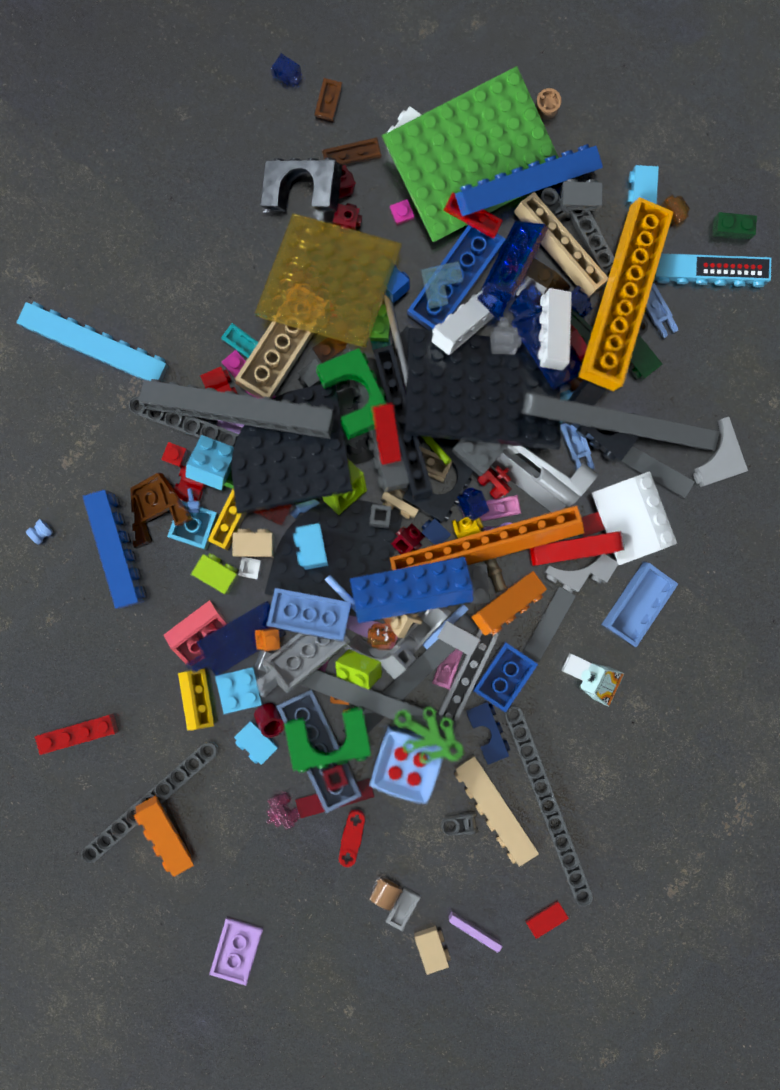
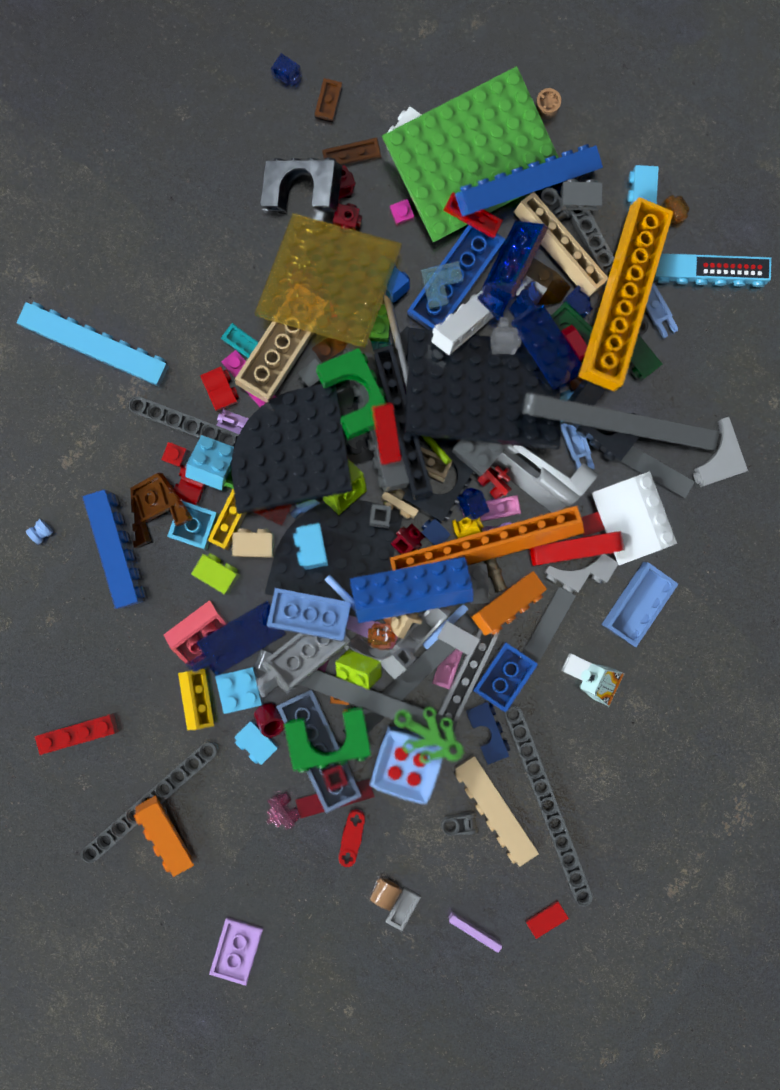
(194, 506): medium blue hand -> none
(237, 408): dark grey brick -> none
(250, 568): white panel -> none
(267, 639): orange brick -> none
(431, 949): tan brick -> none
(555, 329): white brick -> none
(734, 226): dark green brick -> none

